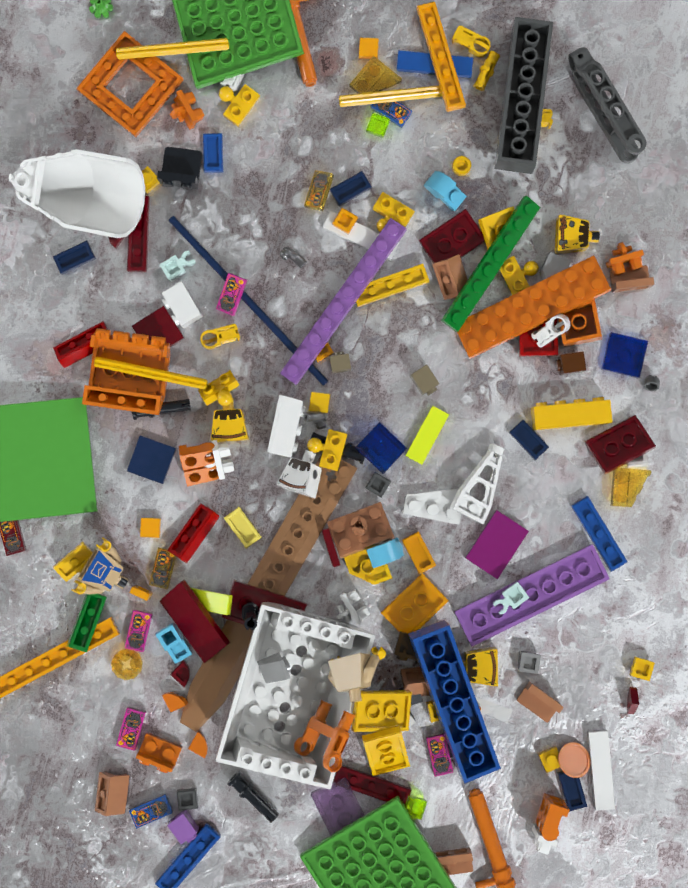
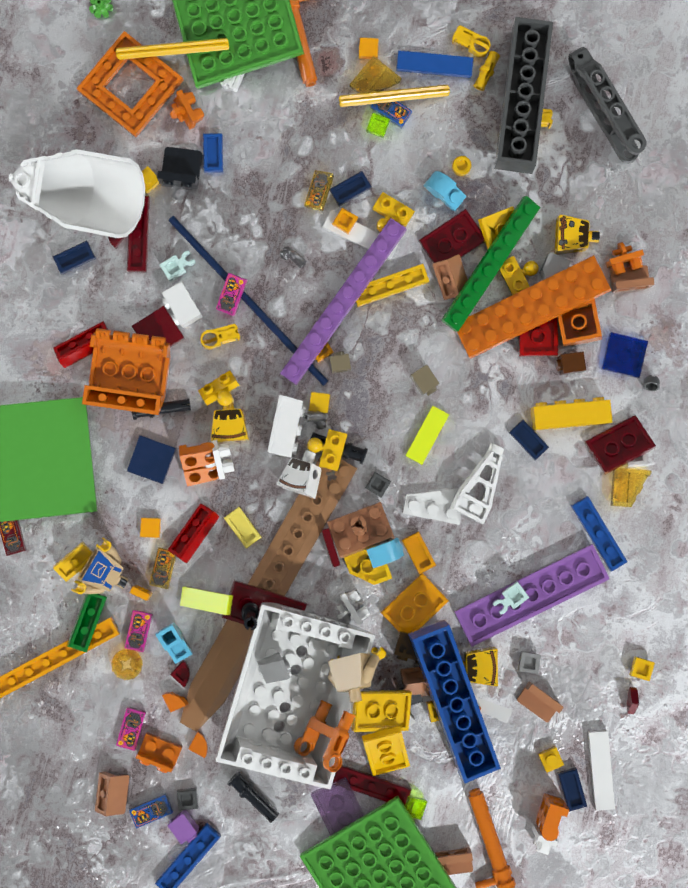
(150, 373): yellow axle -> none
(194, 621): dark red tile -> none
(240, 104): yellow plate -> none
(381, 448): clear blue tile -> none
(439, 754): tile -> none
(441, 56): light orange tile -> none
(496, 544): magenta tile -> none
(549, 331): white piece -> none
(574, 760): orange piece -> none

